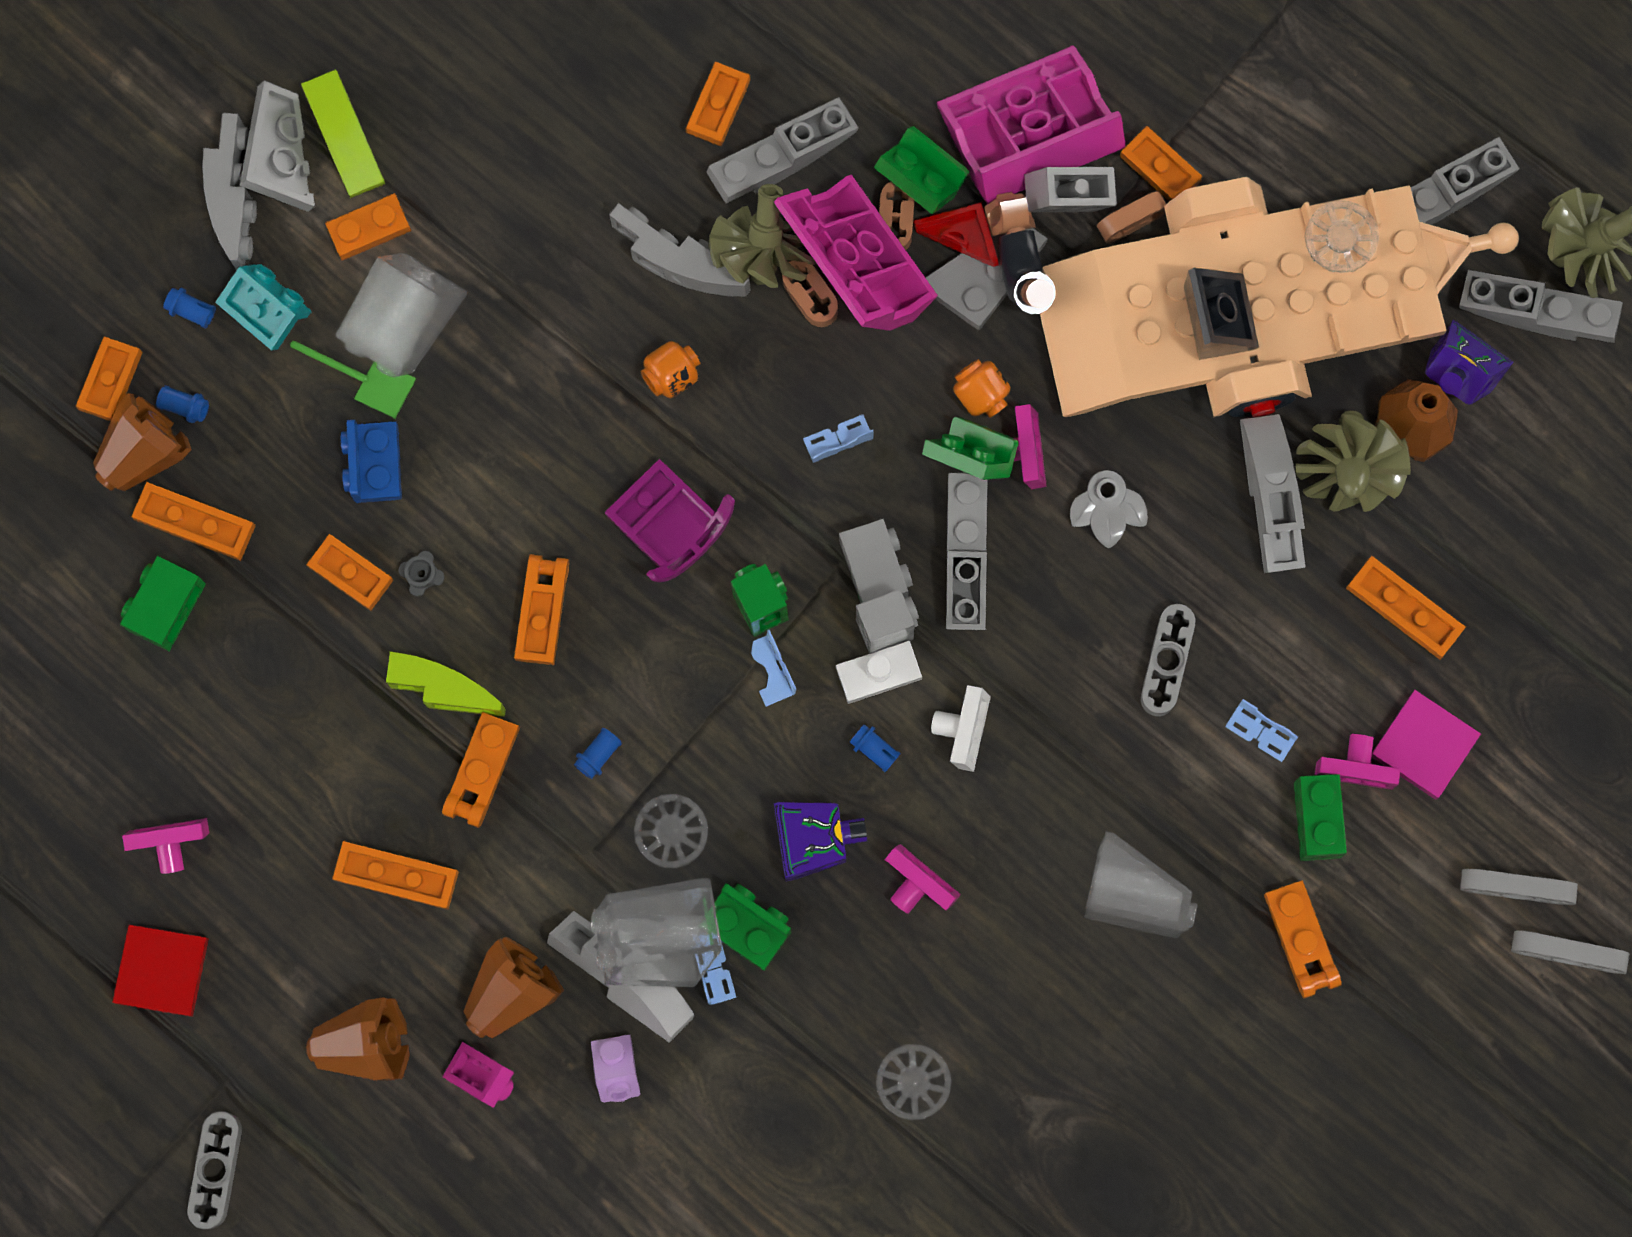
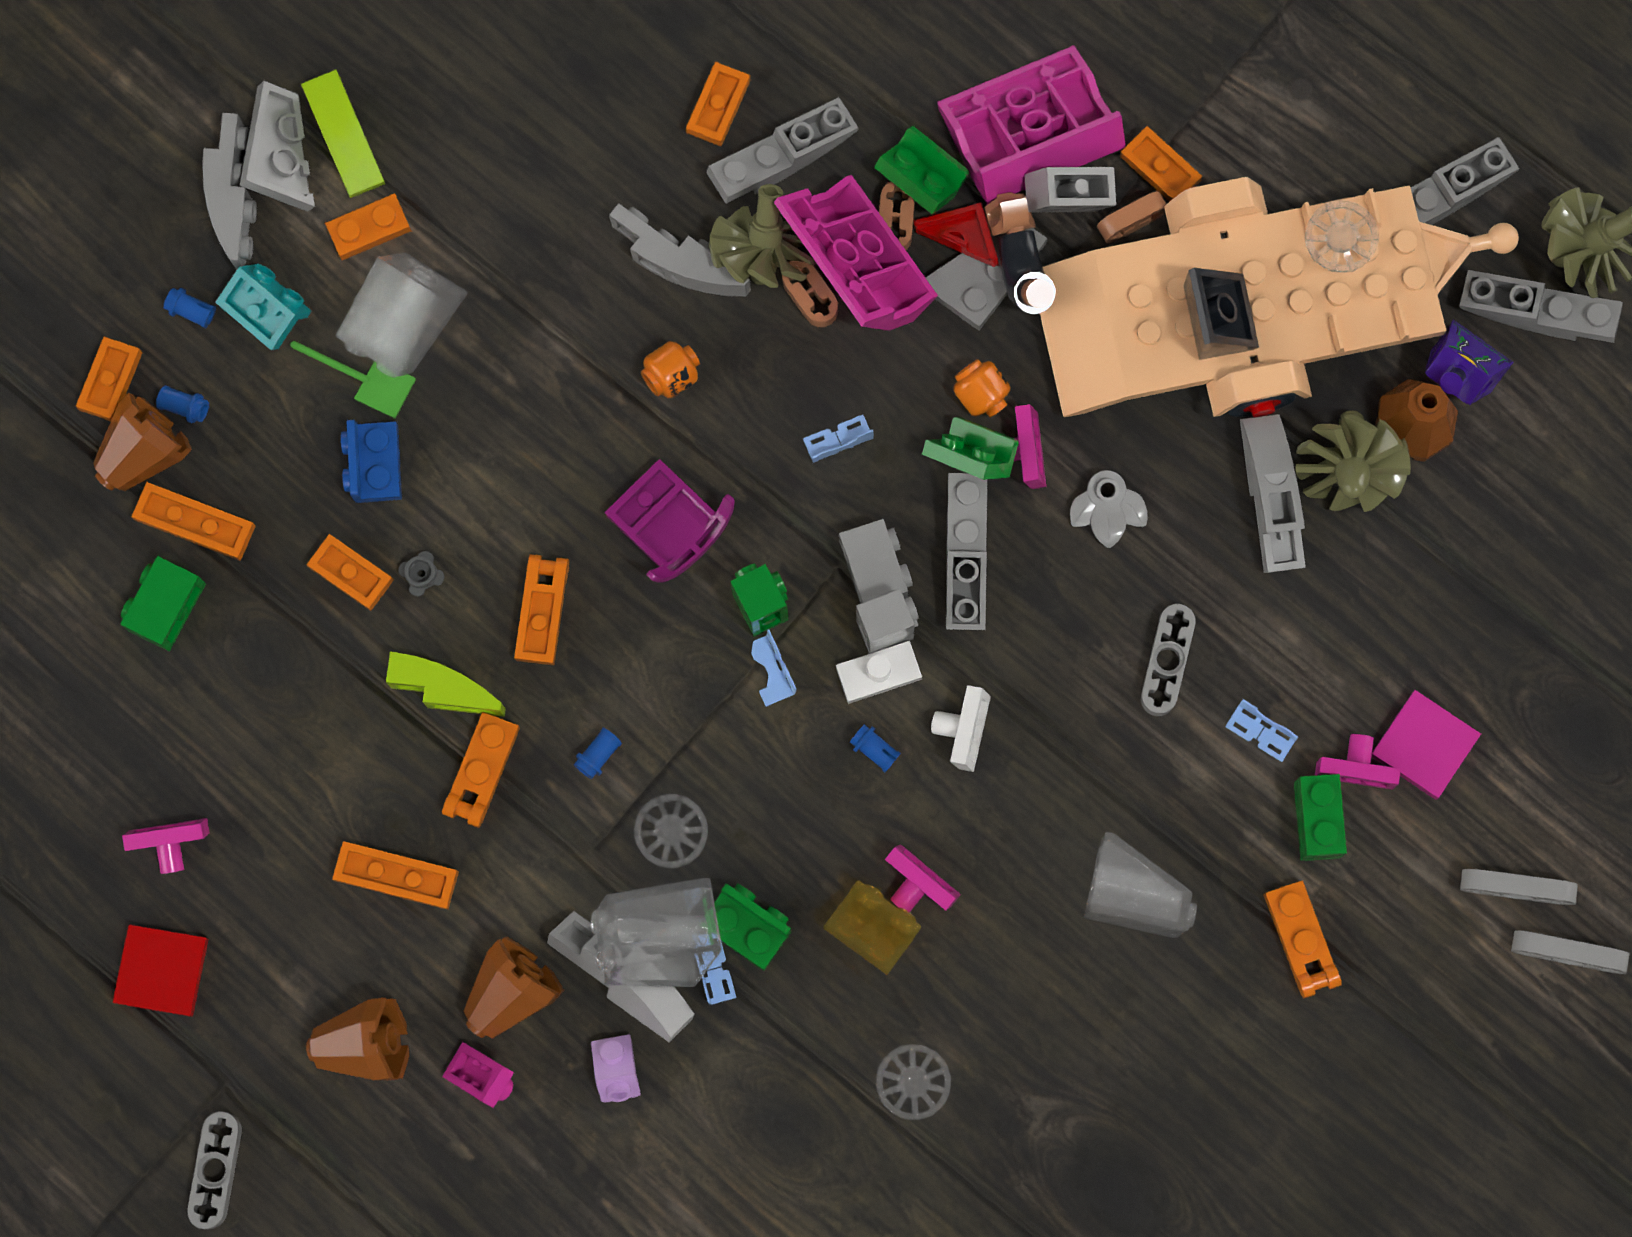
(814, 837): dark purple torso -> none
(873, 926): none -> clear yellow bracket
(1405, 607): orange plate -> none

